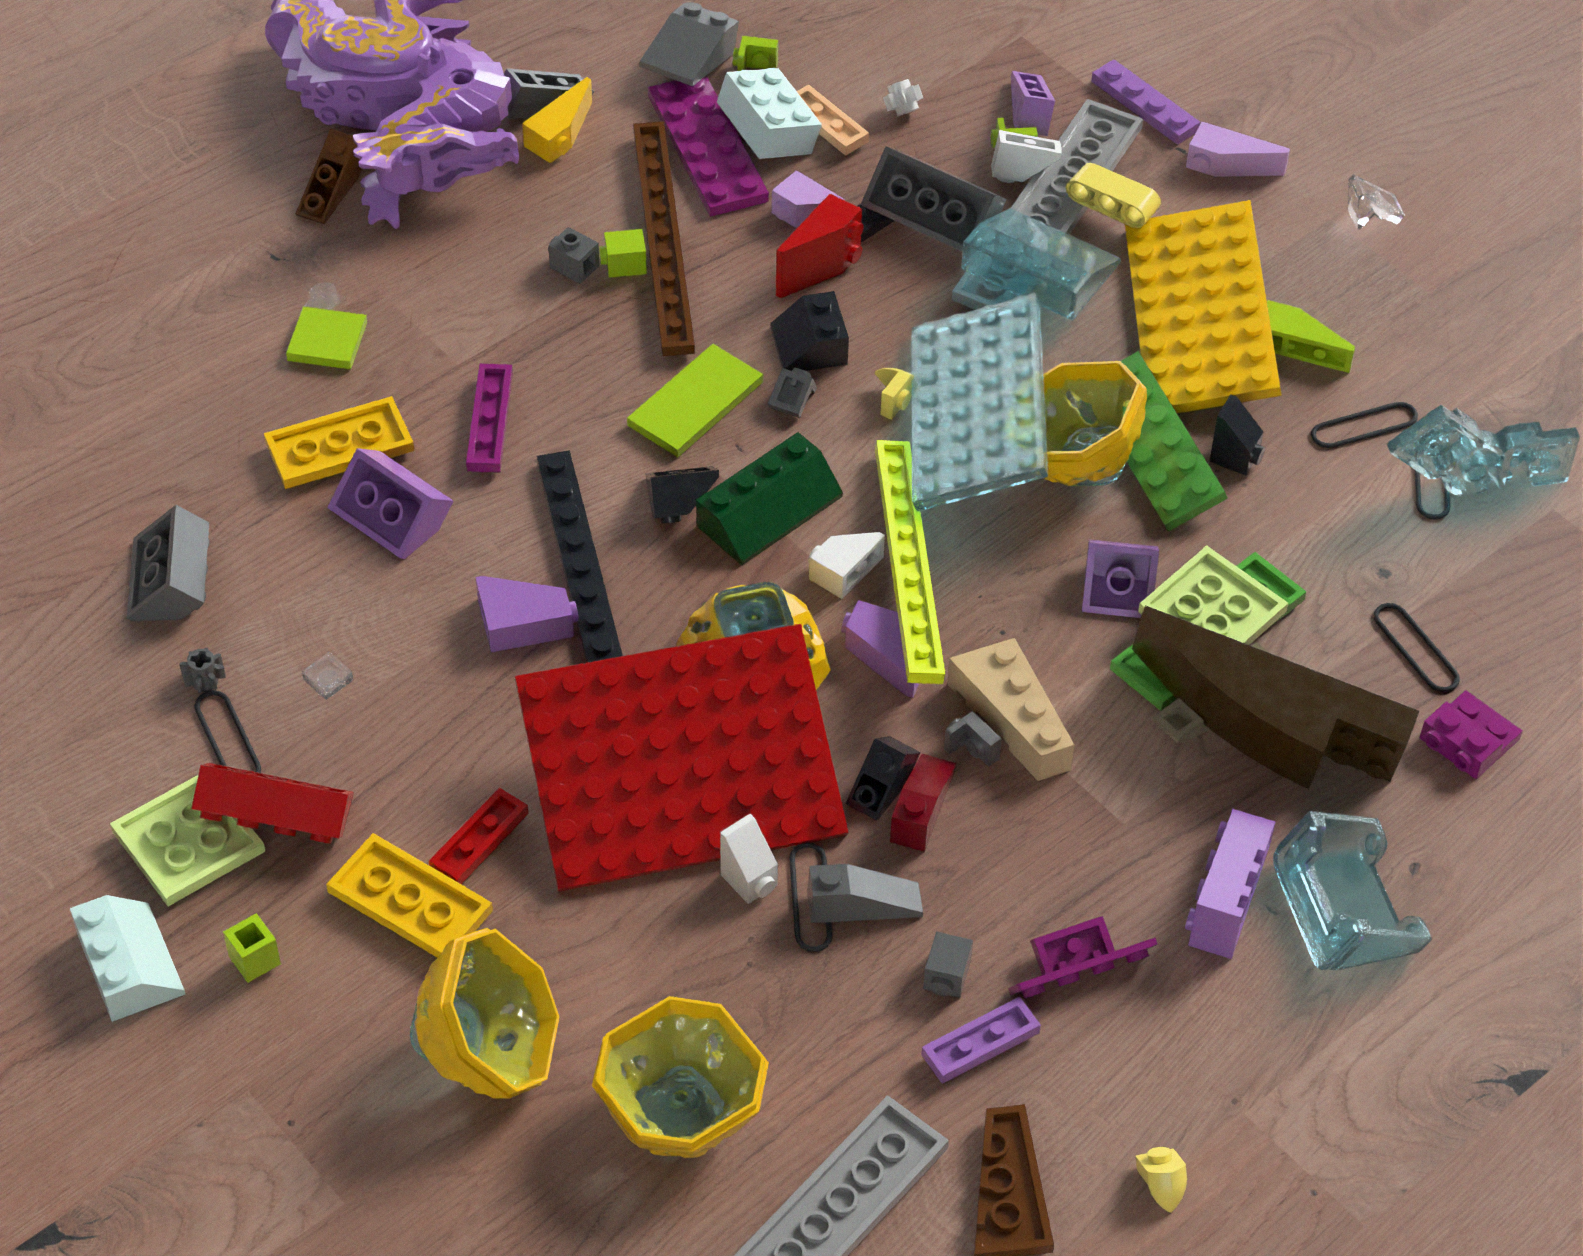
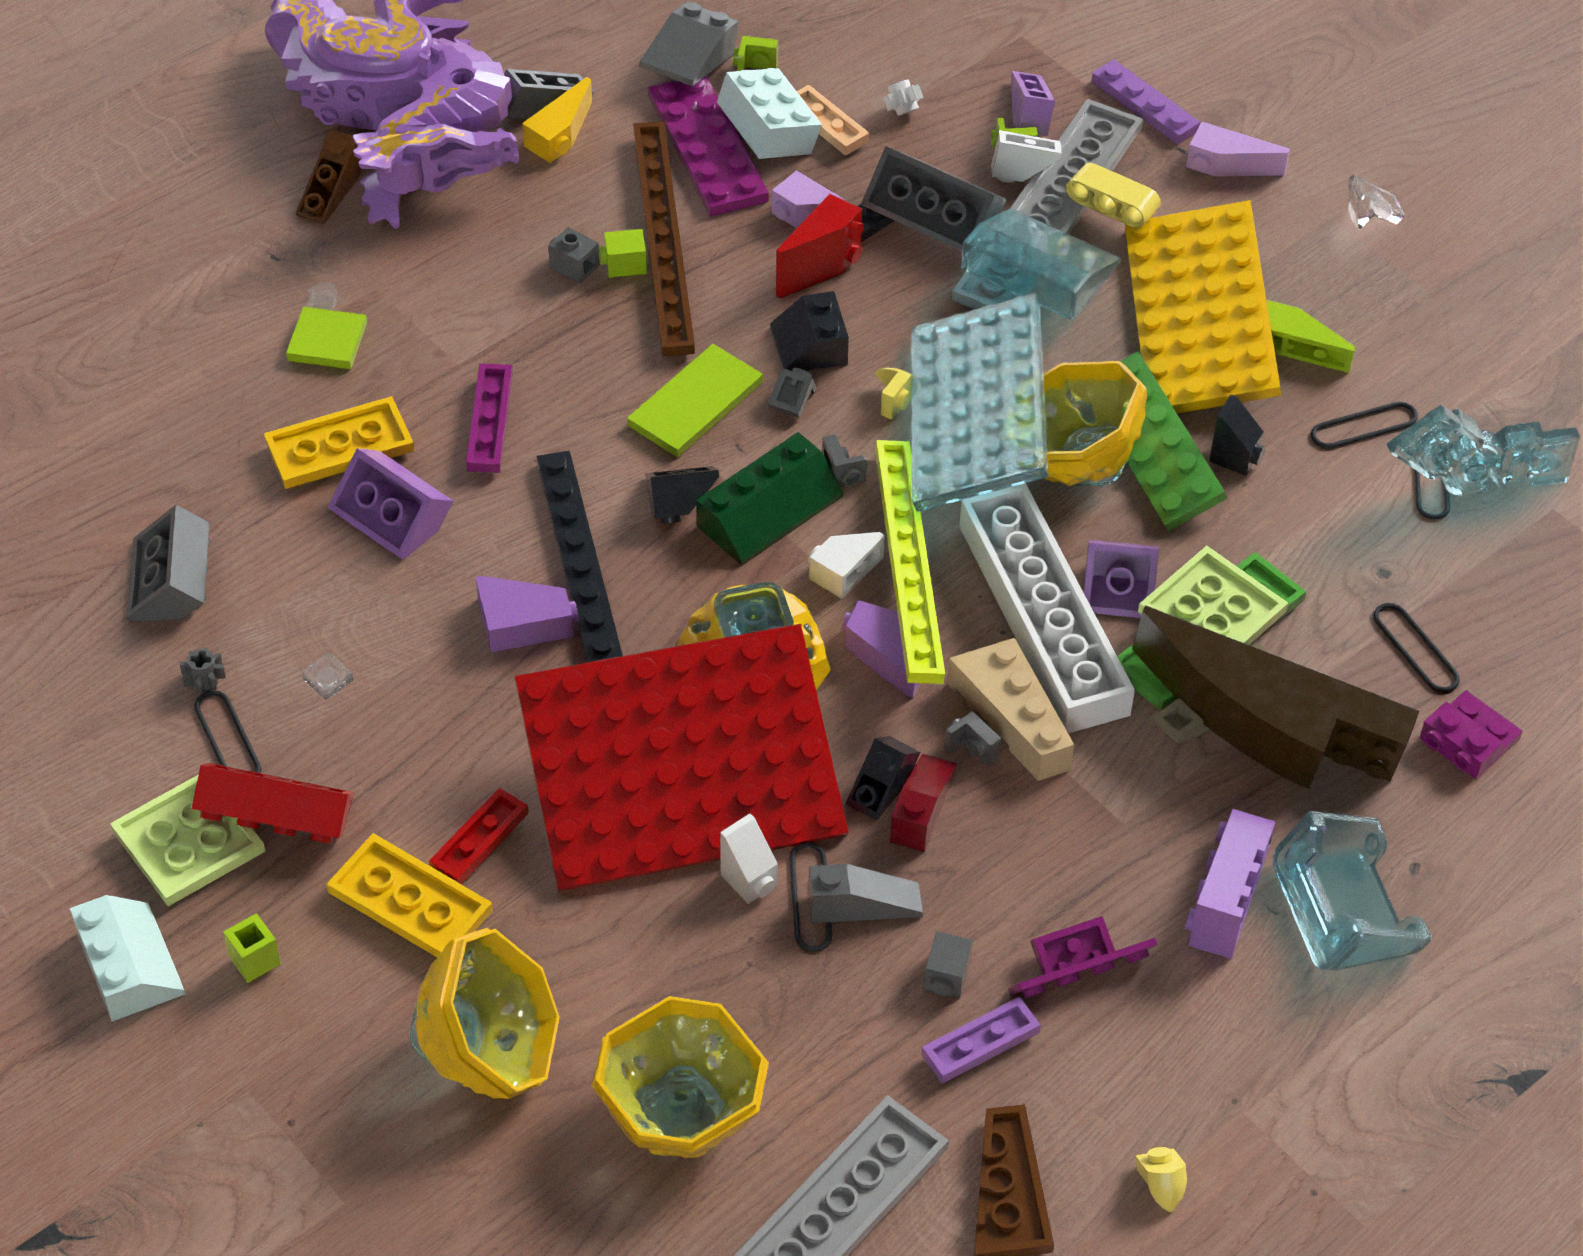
(845, 469): none -> dark grey bracket
(1046, 608): none -> white brick

